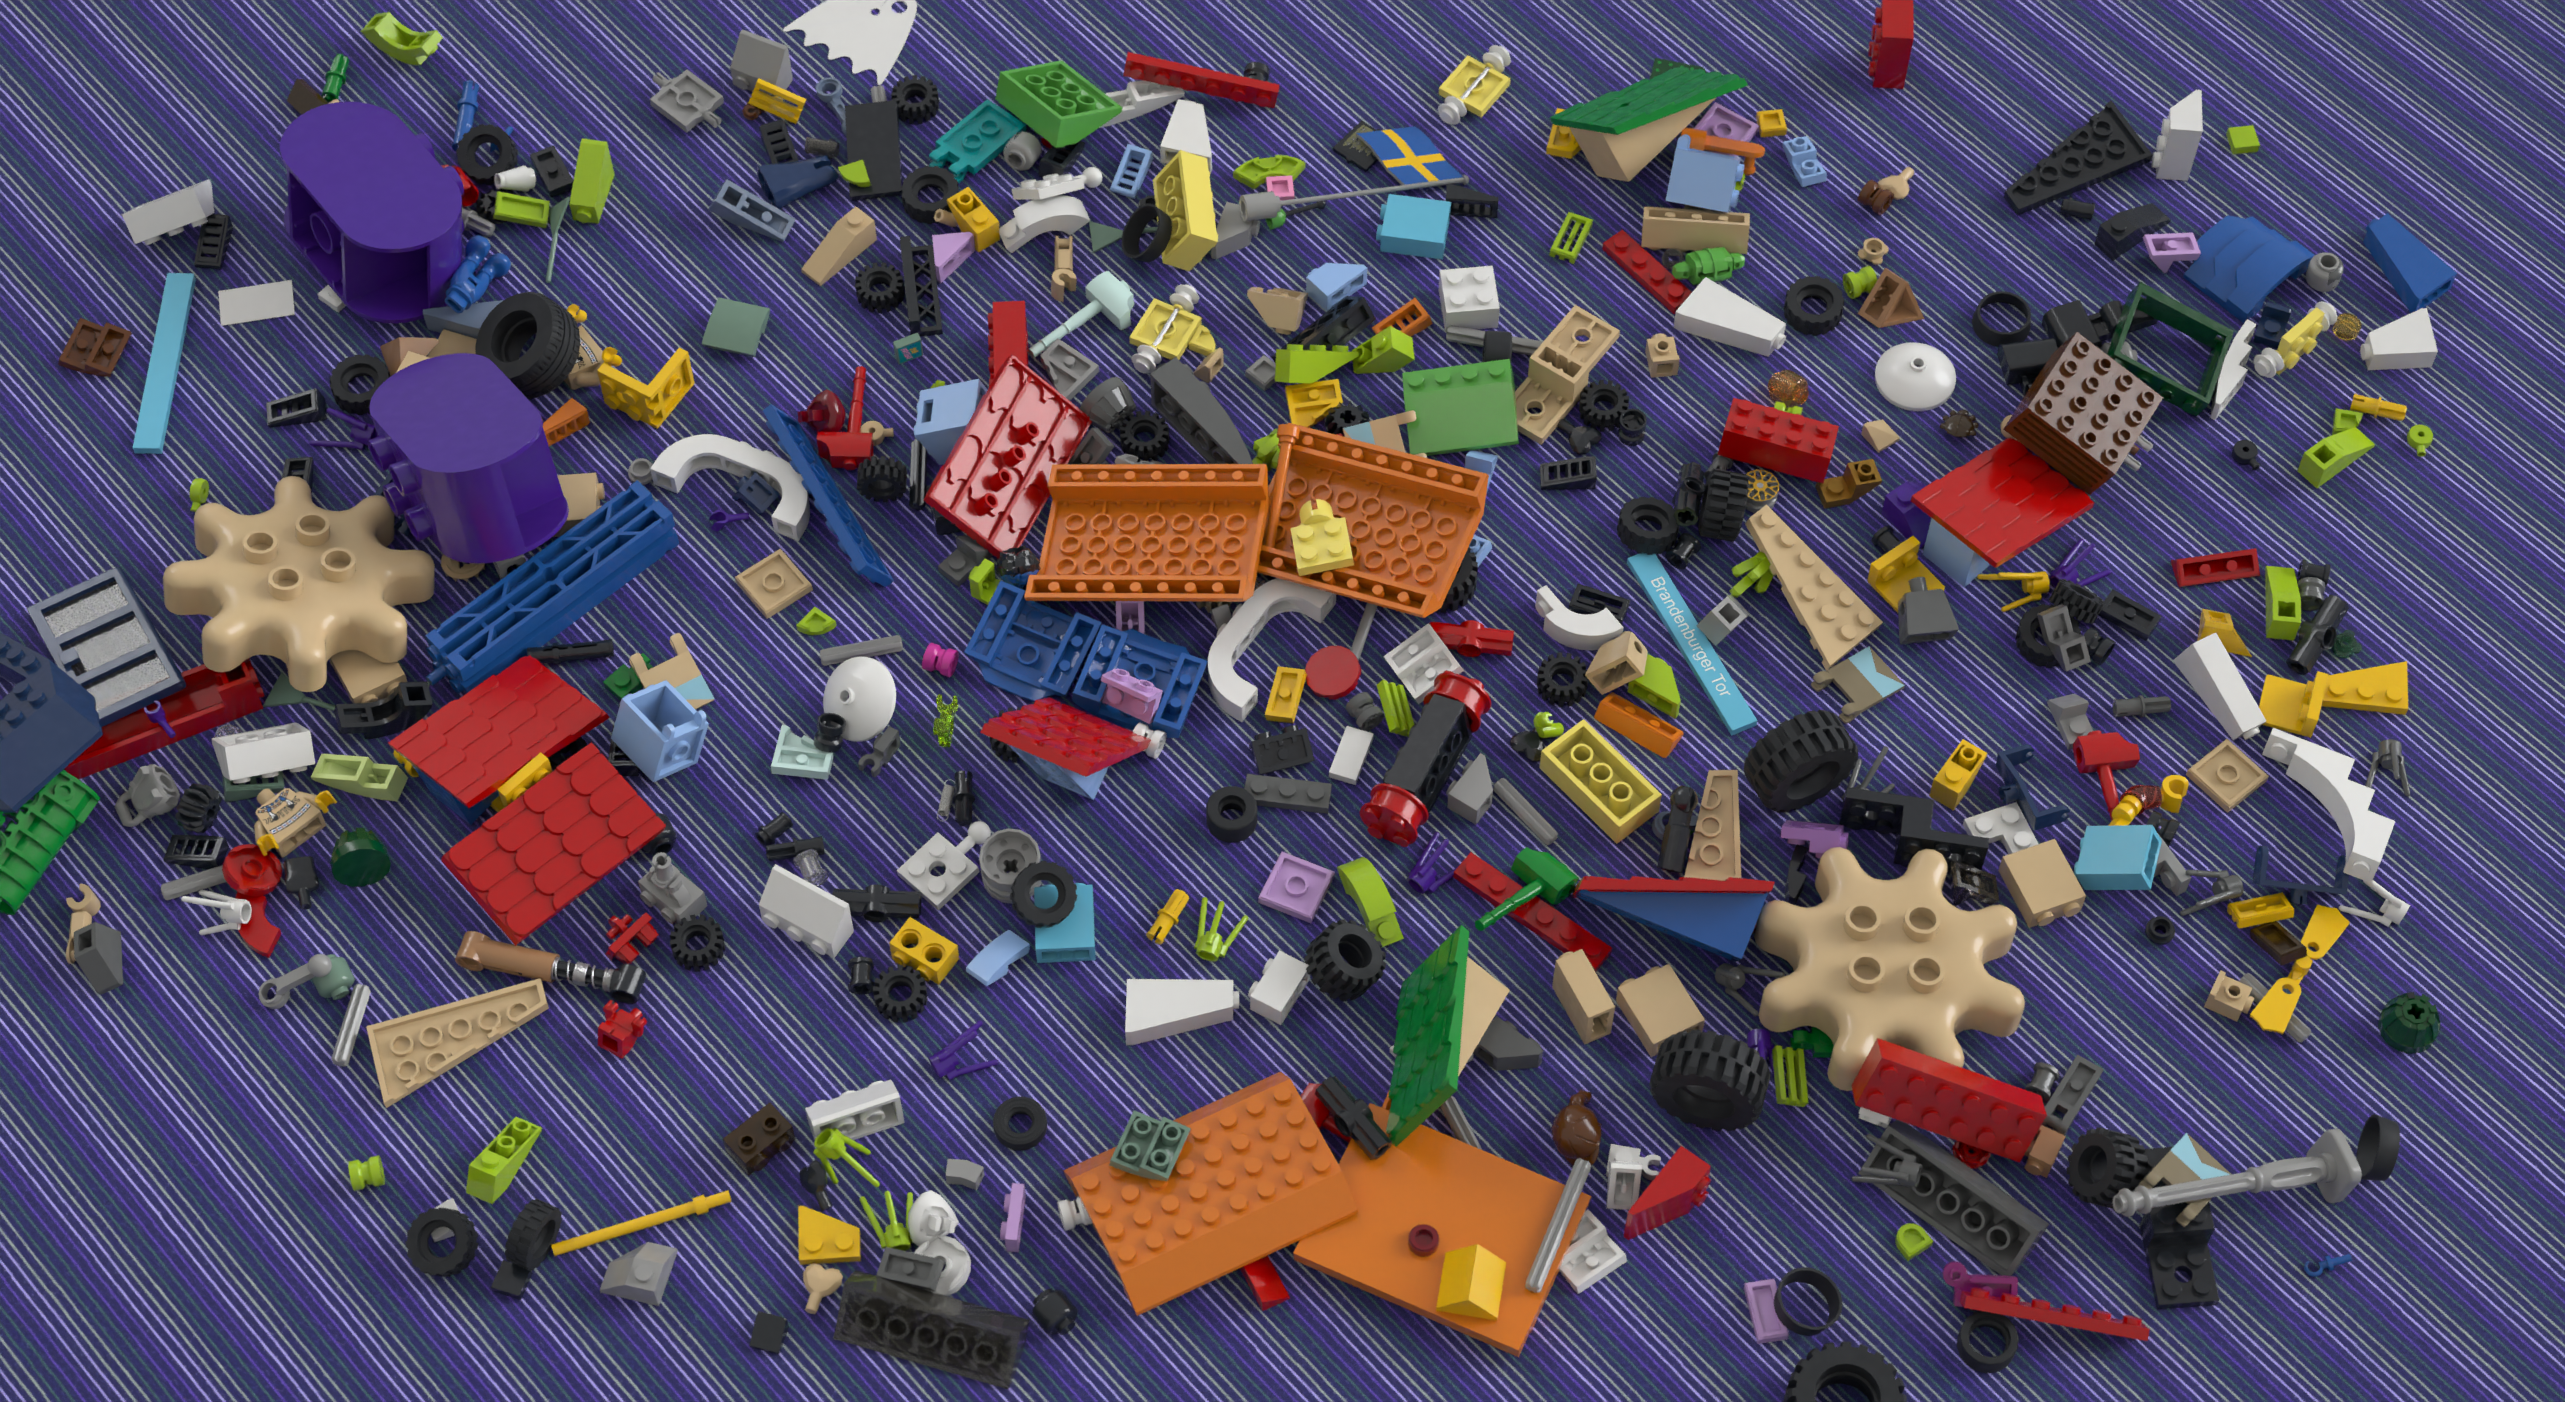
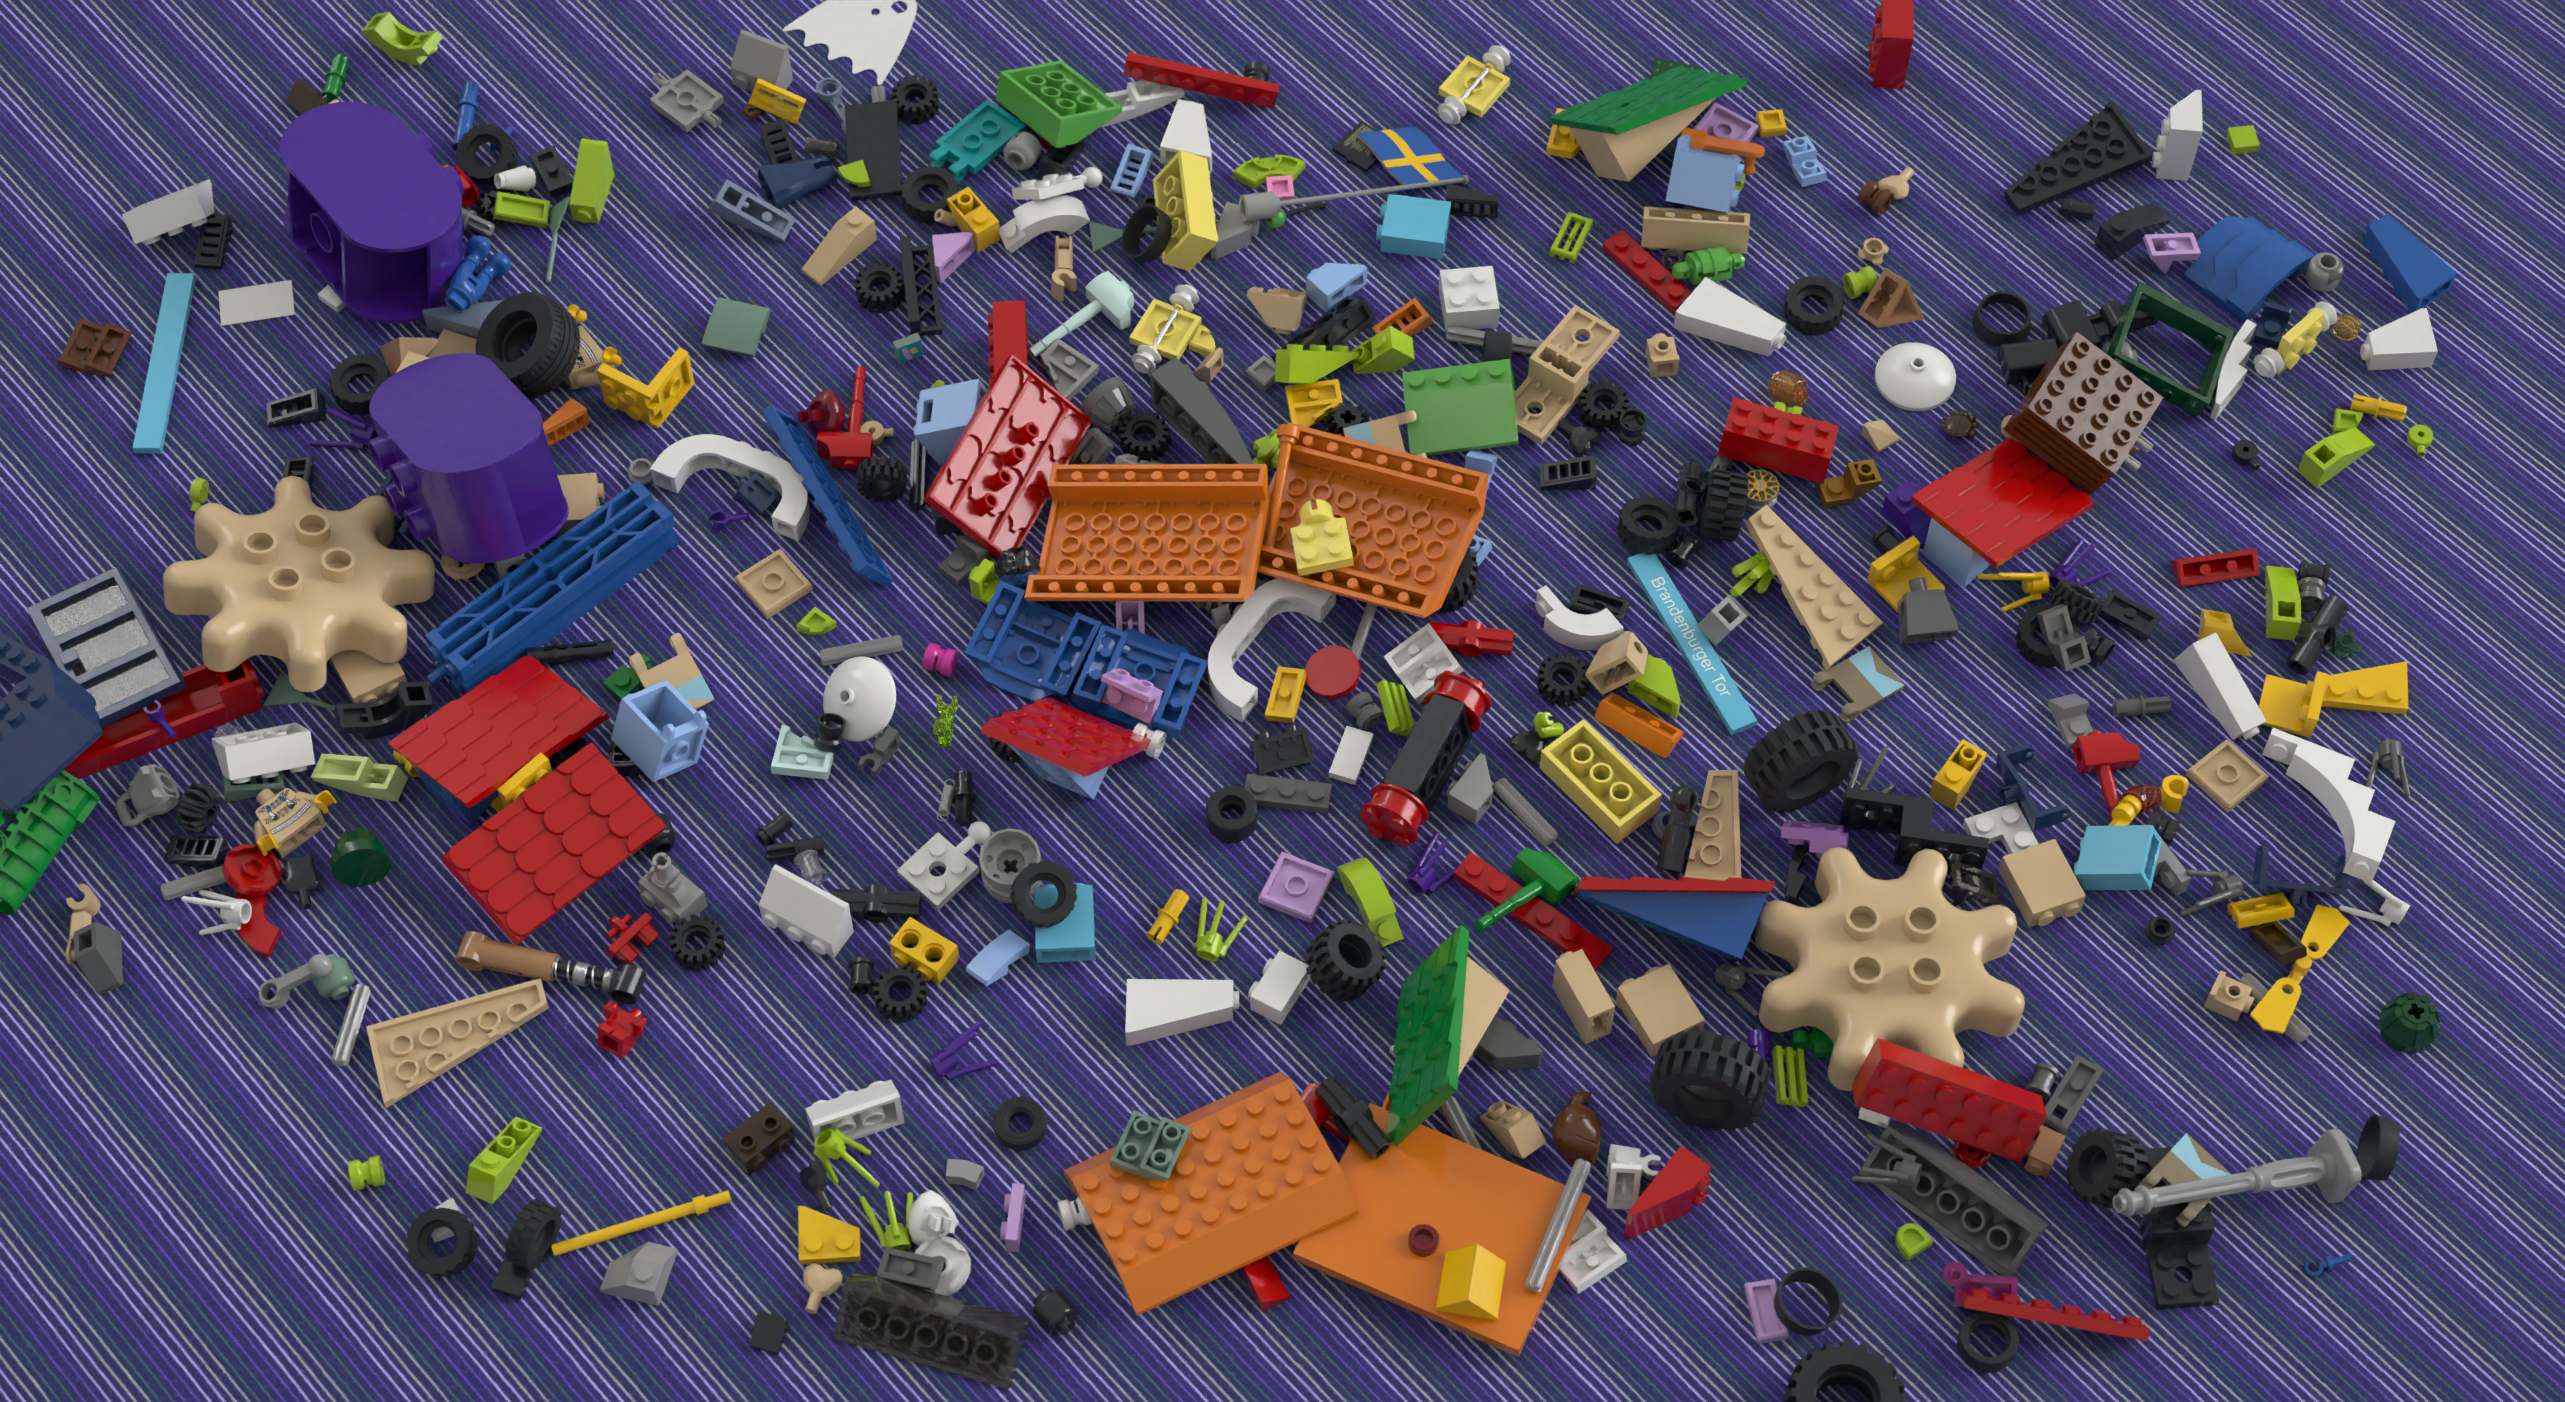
(1513, 1128): none -> tan slope

